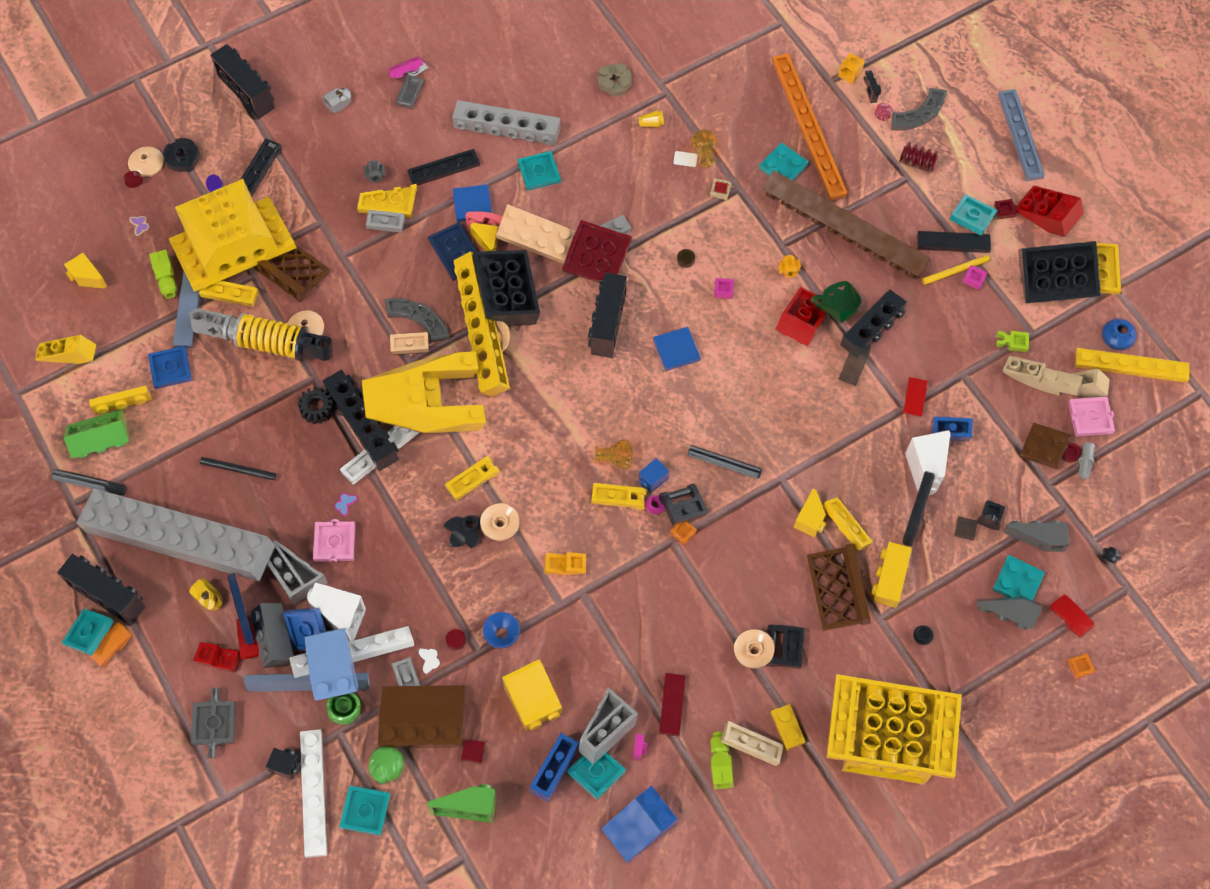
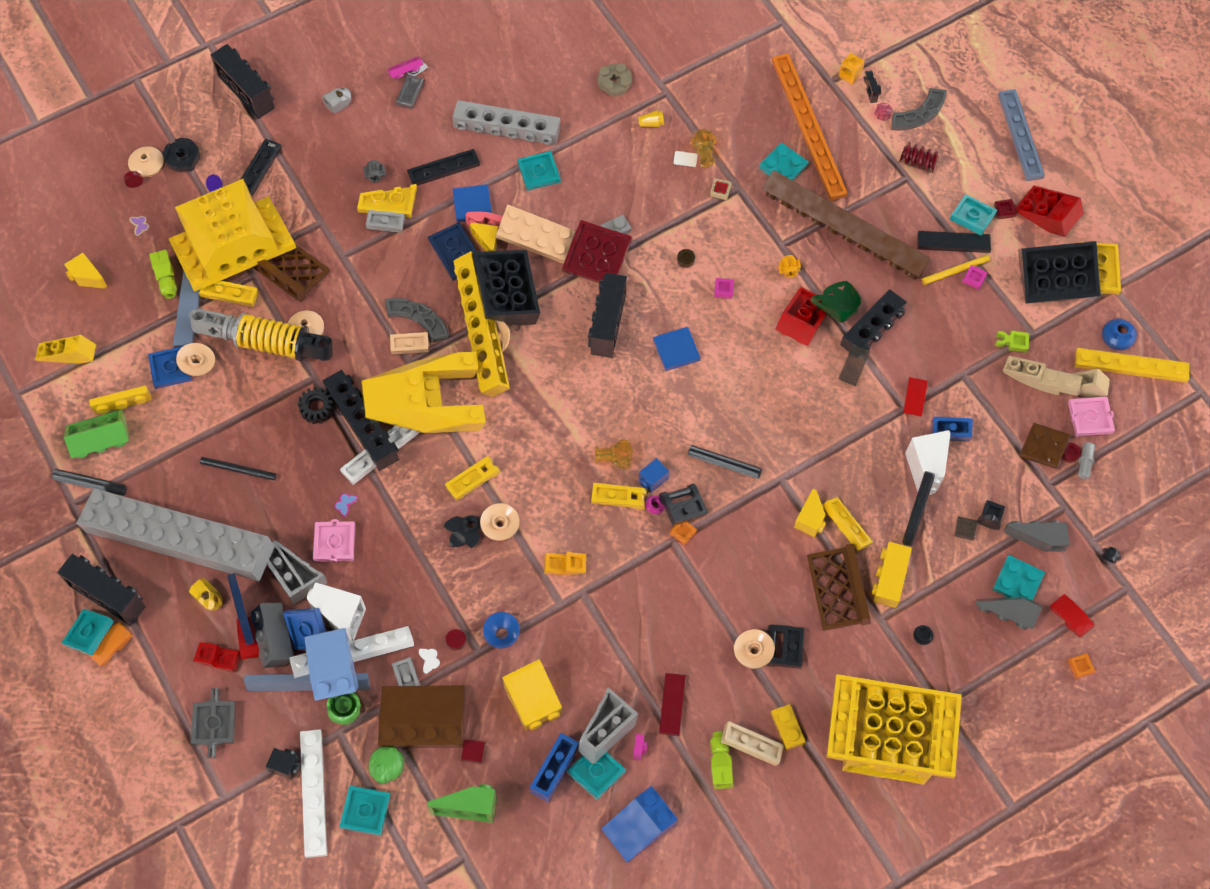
(195, 353): none -> light nougat dish

